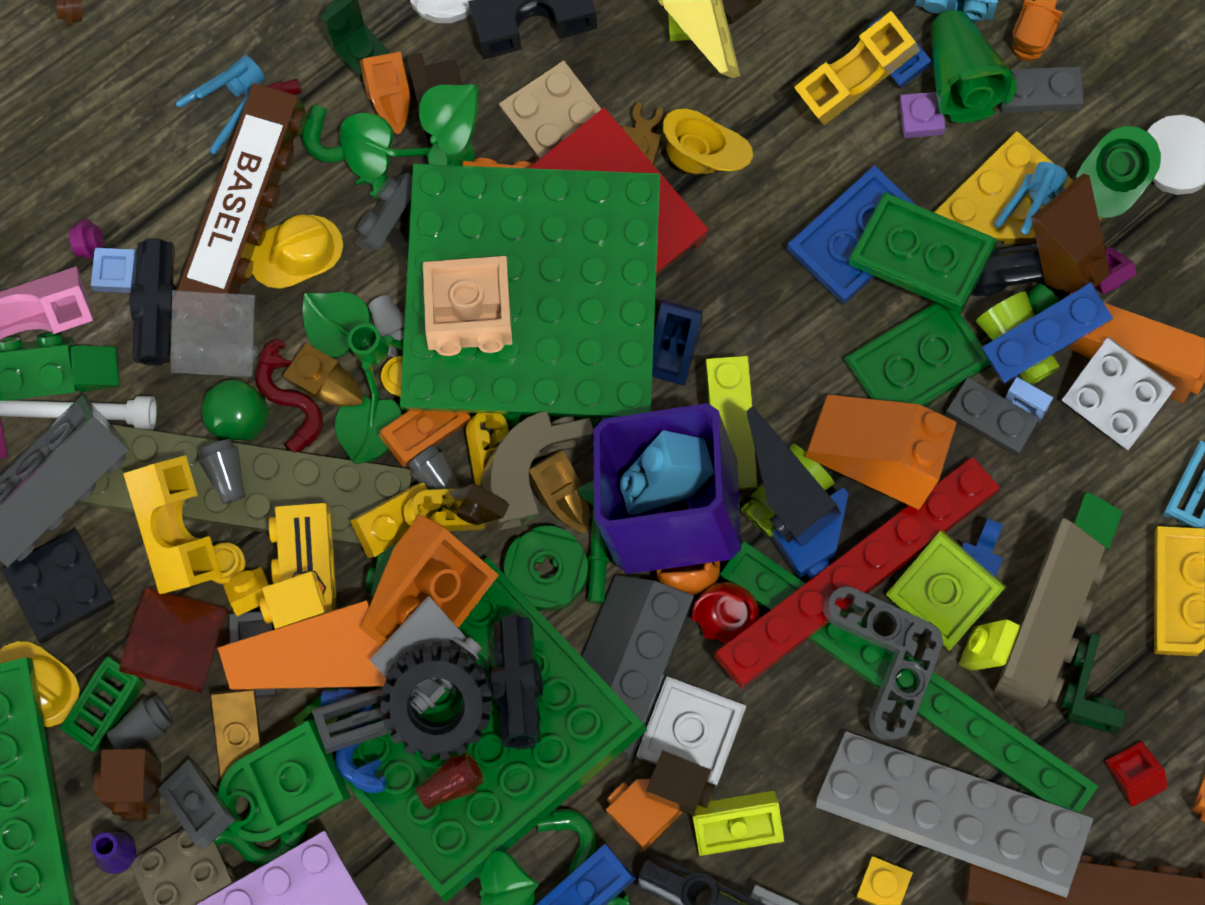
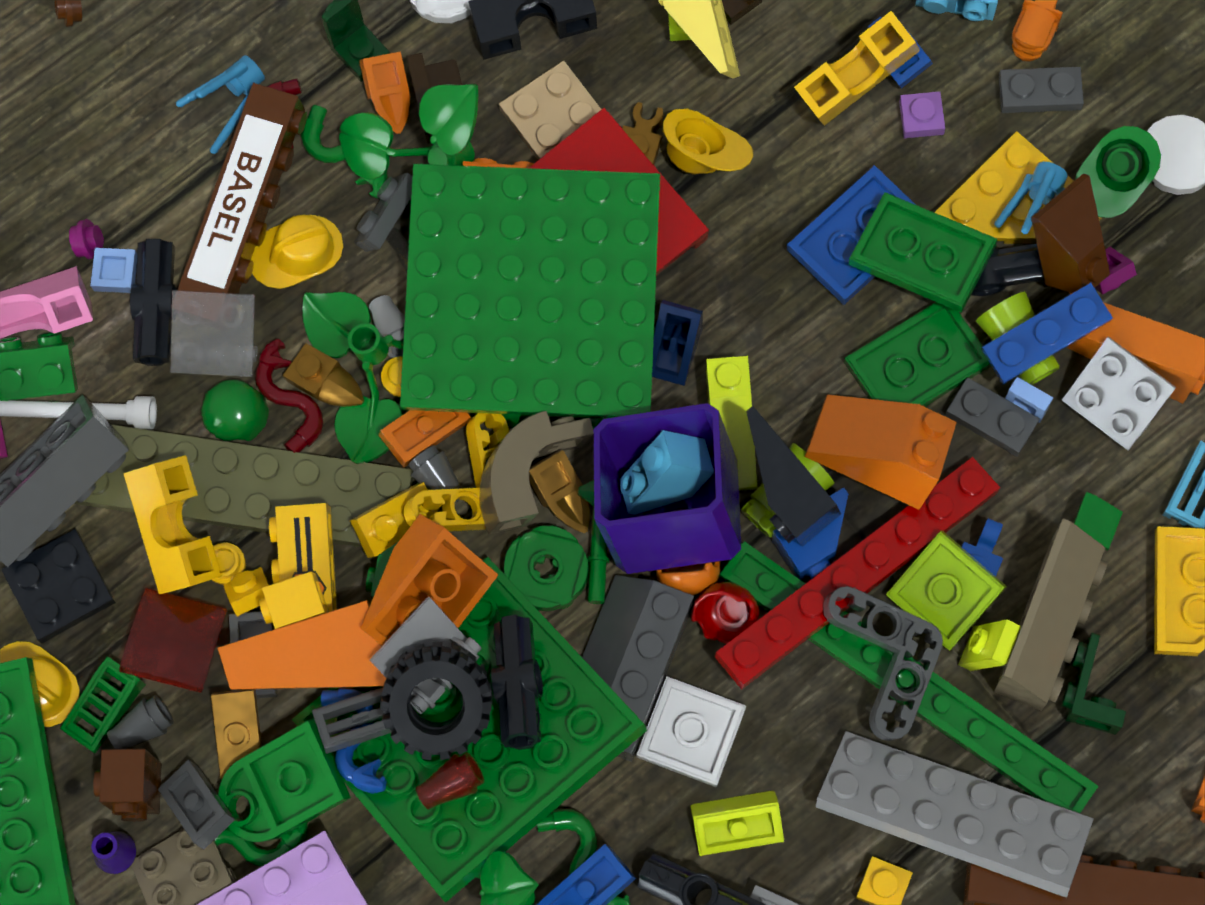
(94, 367): green slope -> none
(223, 469): dark grey cone -> none
(467, 304): light nougat plate -> none
(475, 504): dark brown plate -> none
(639, 816): orange slope -> none
(680, 784): dark brown brick -> none
(967, 70): green cone -> none
(1041, 298): green hinge -> none
(1137, 773): red slope -> none

